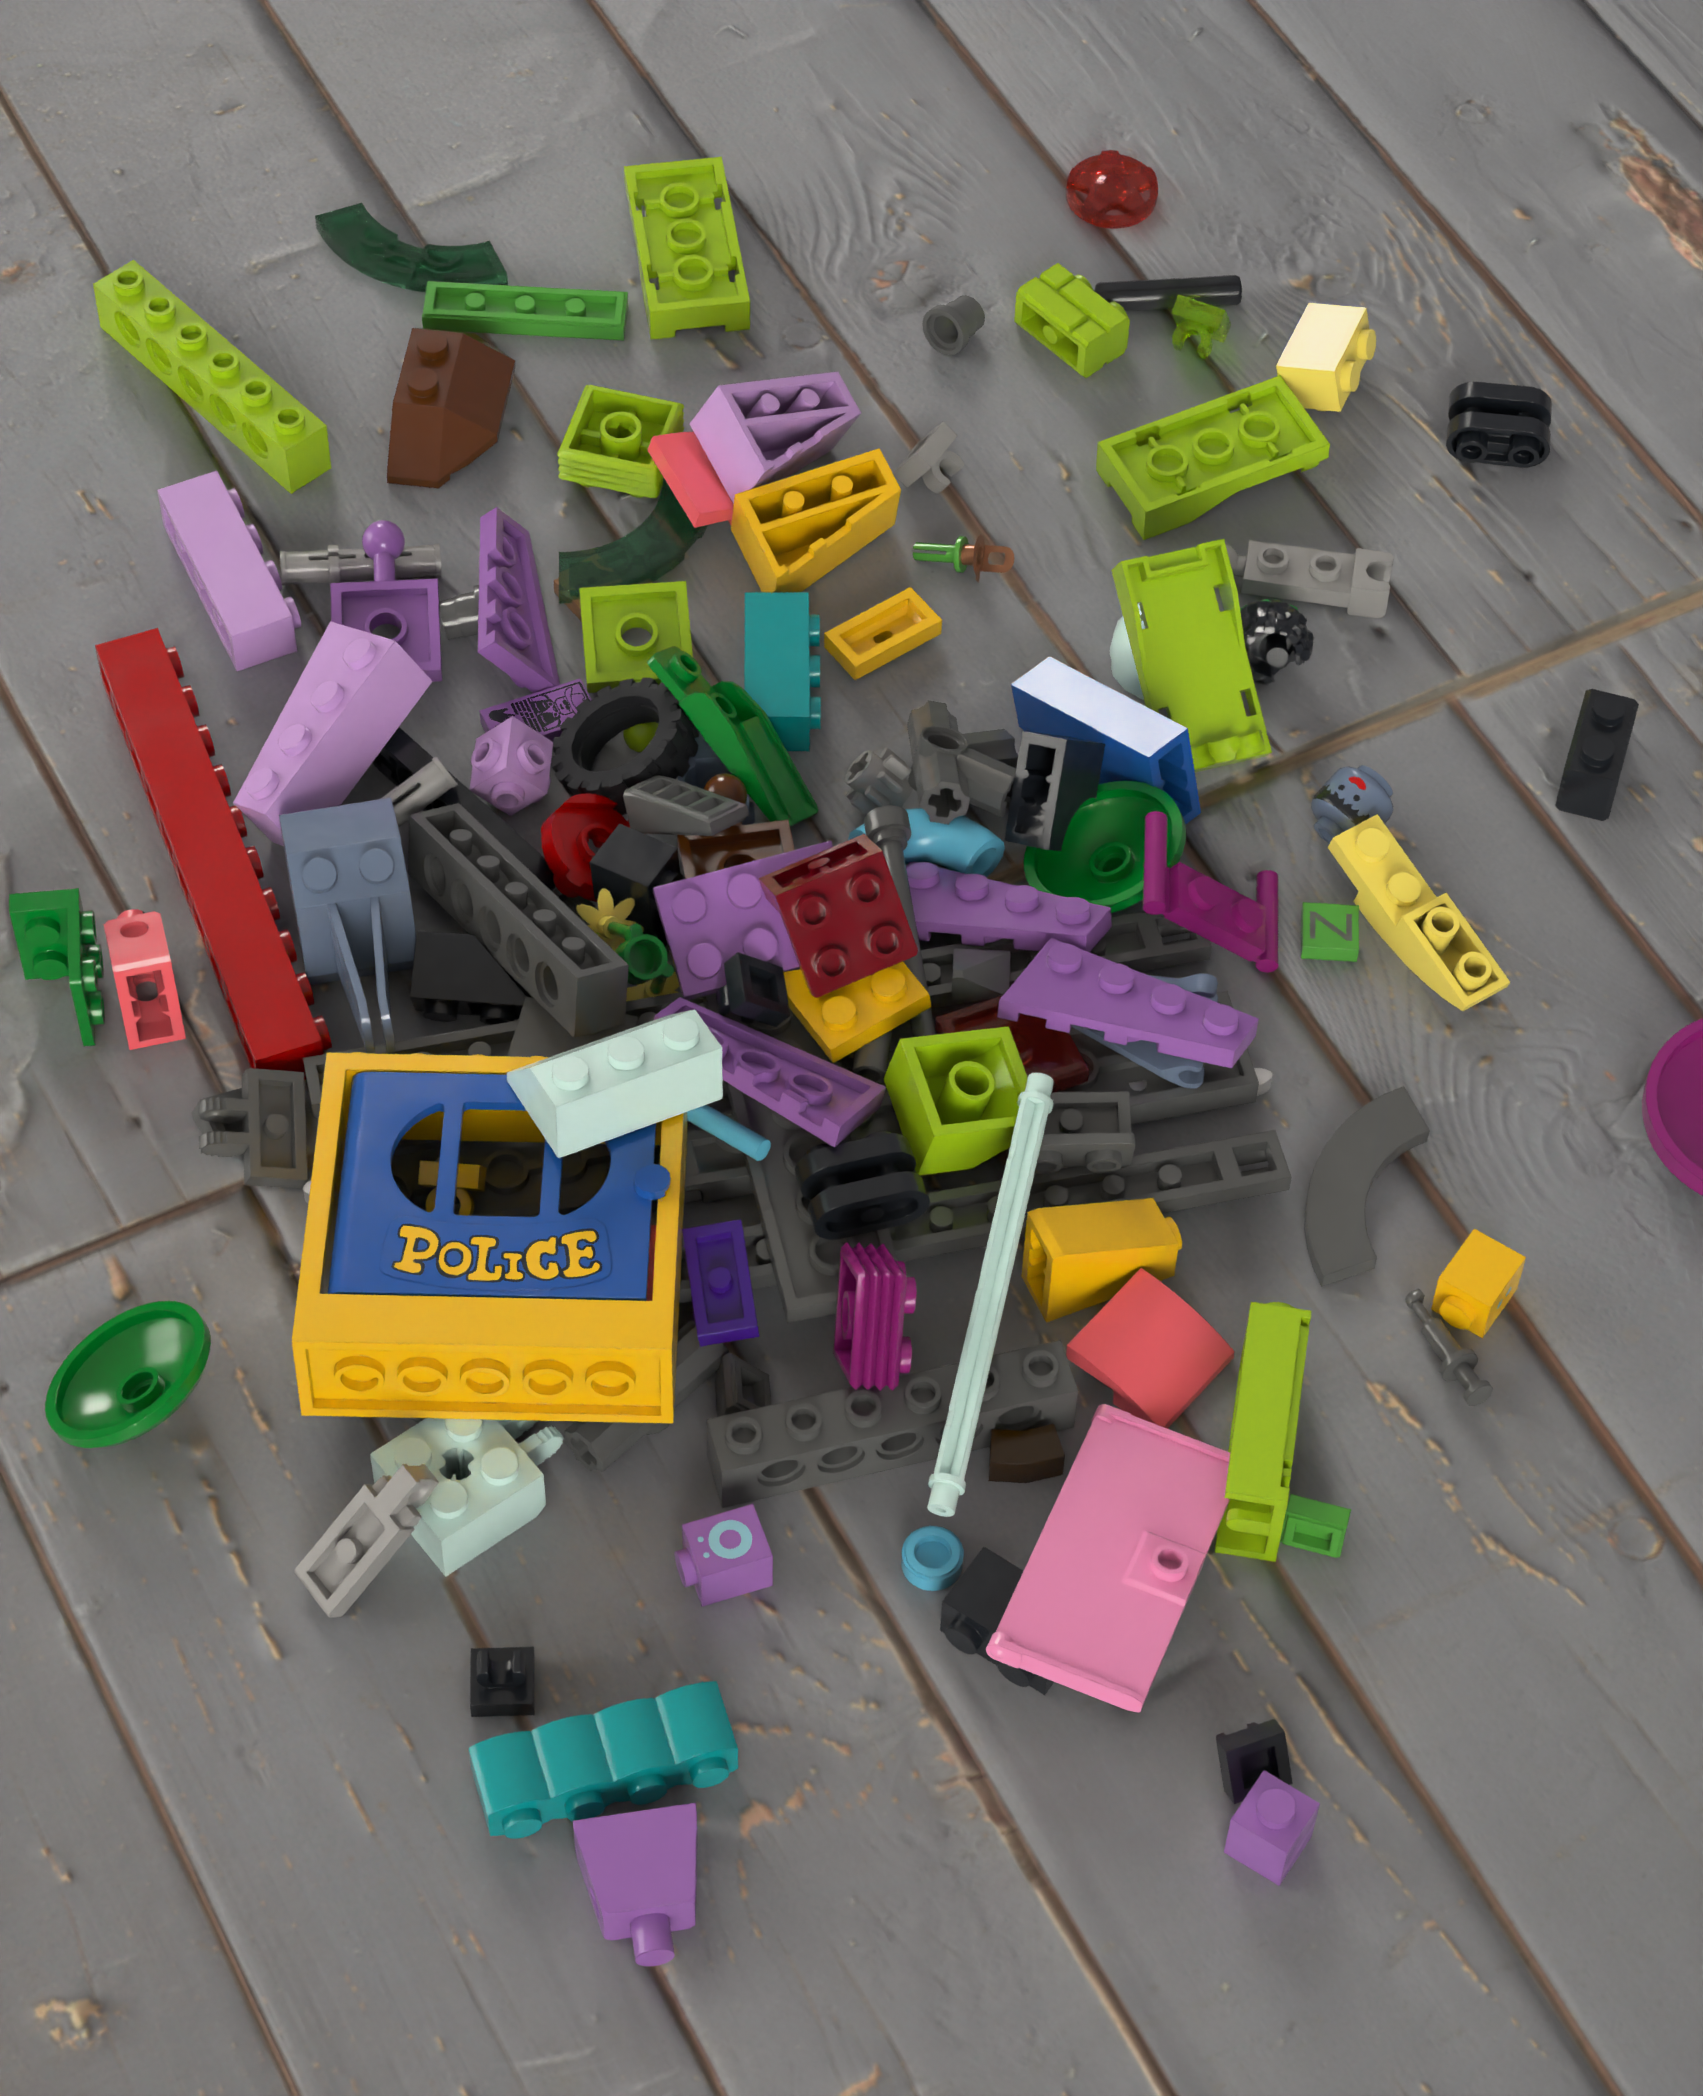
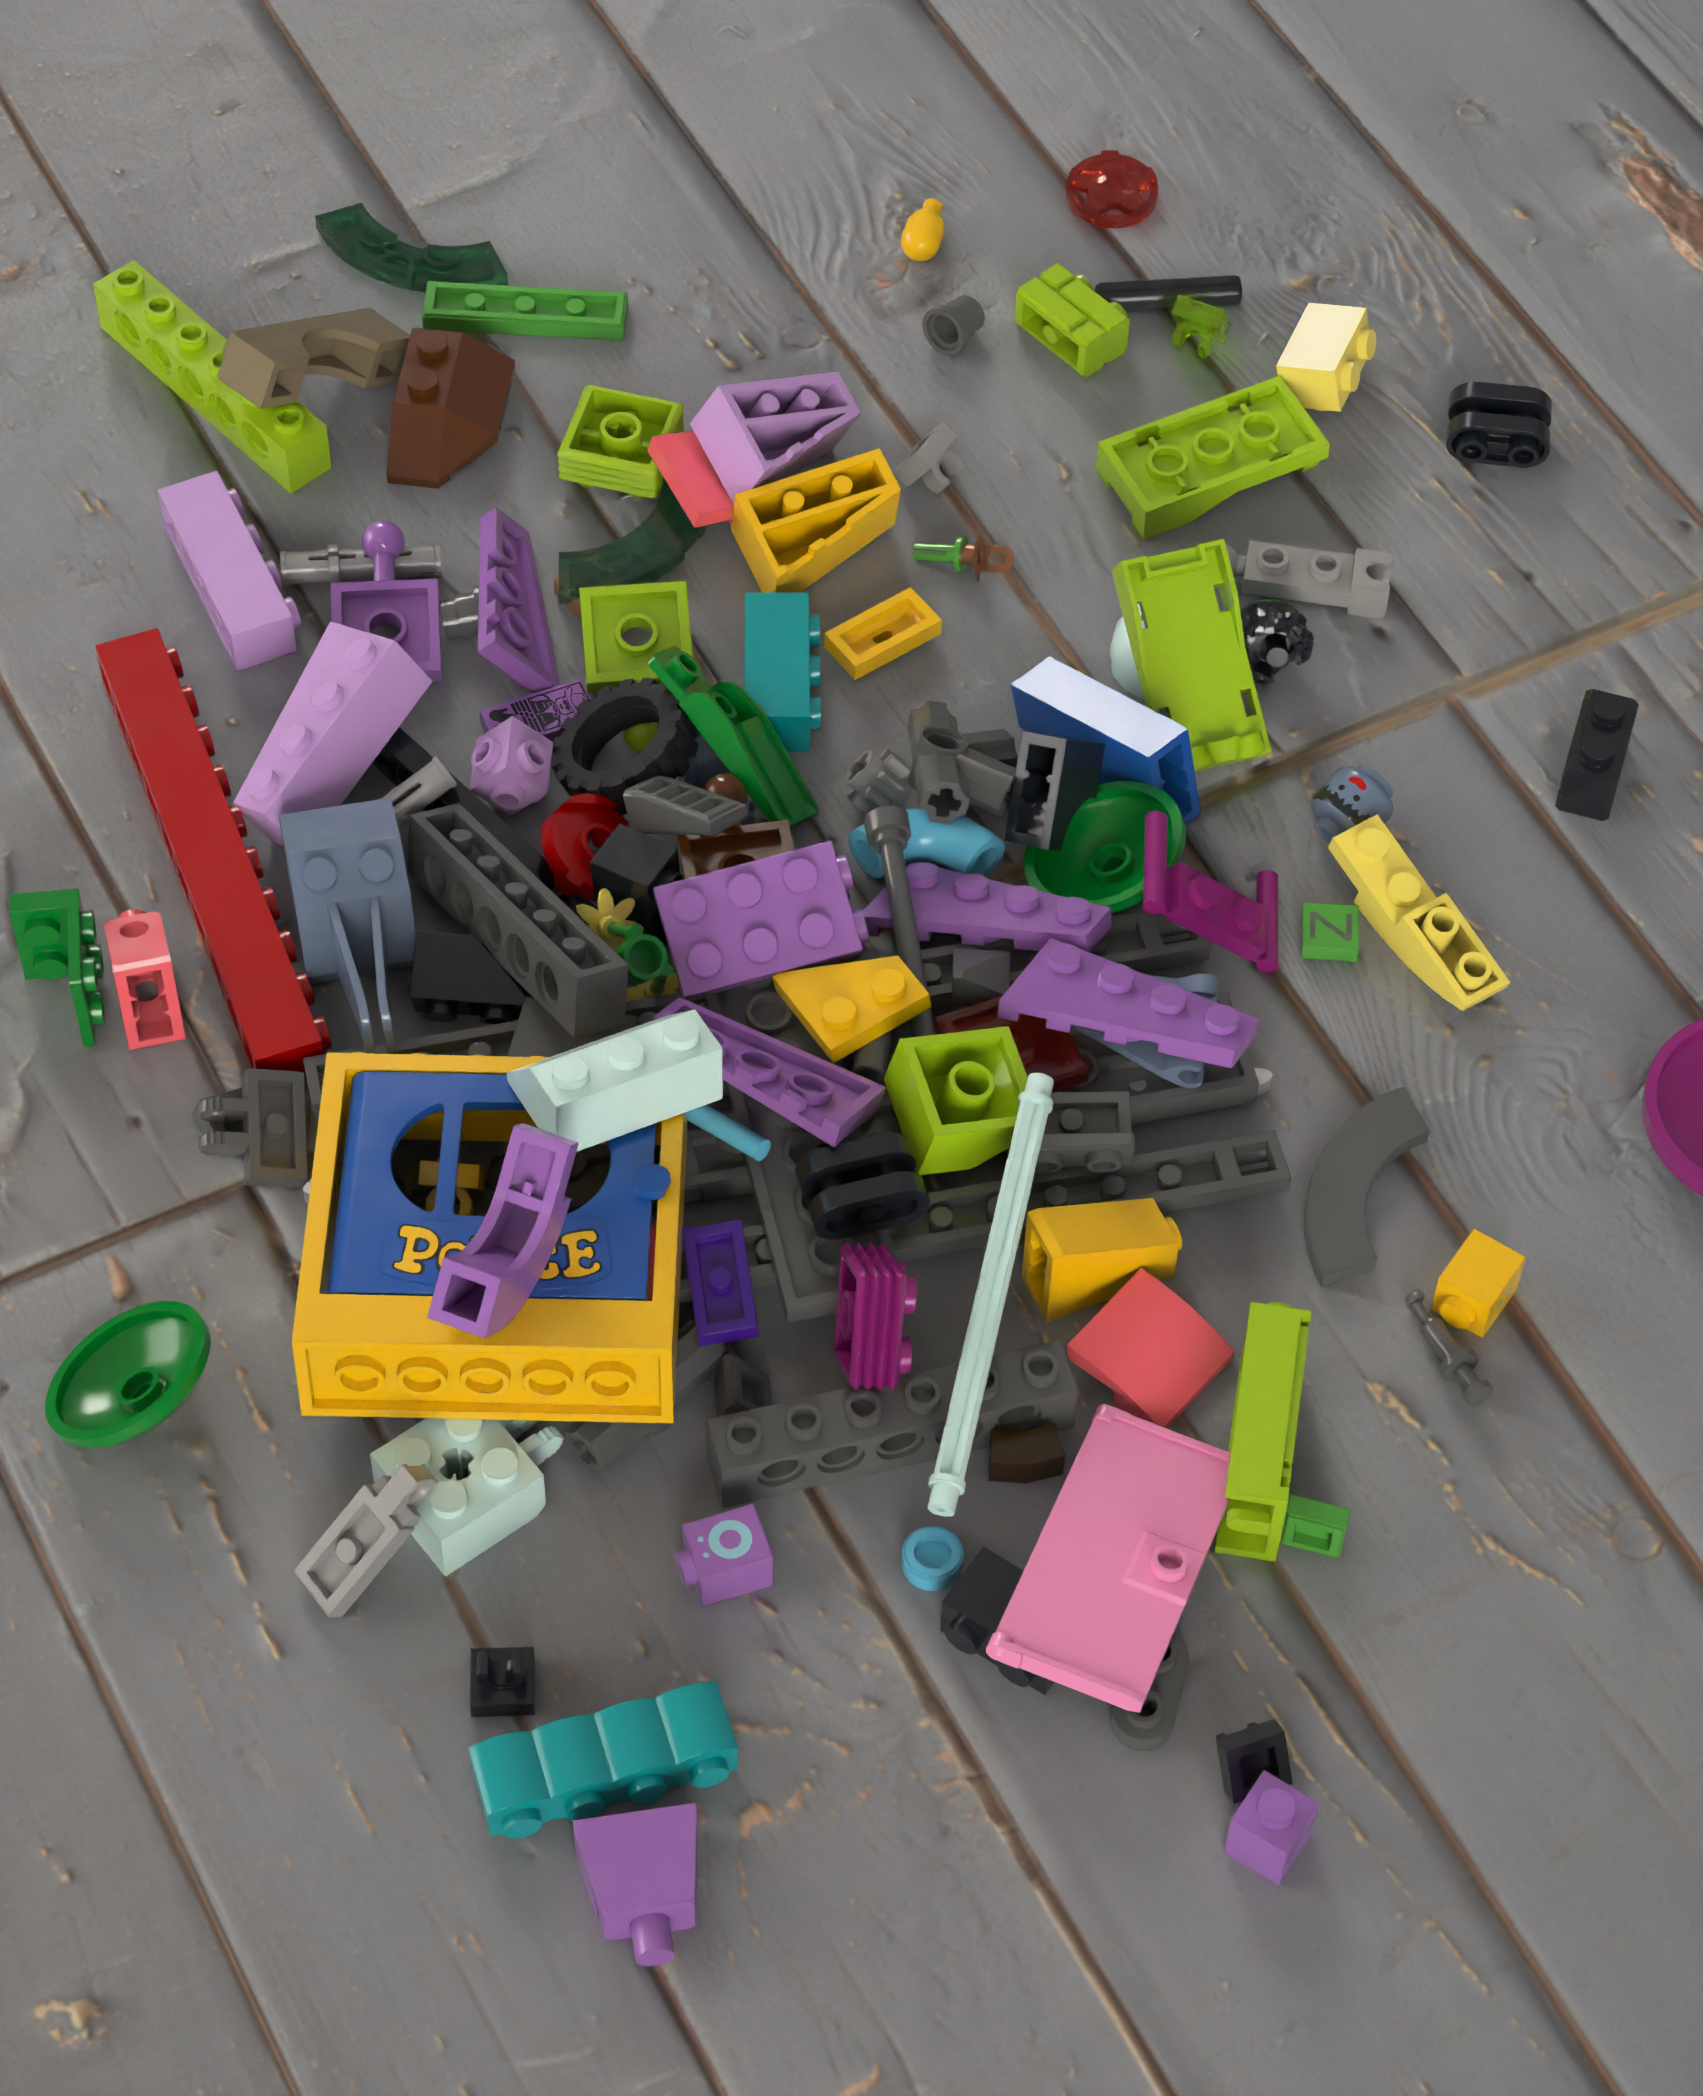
(271, 360): none -> dark tan arch
(502, 1263): none -> medium lavender arch
(687, 246): lime piece -> none
(753, 991): black tile -> none
(841, 914): dark red bracket -> none
(923, 232): none -> yellow cylinder
(1163, 1698): none -> dark grey plate

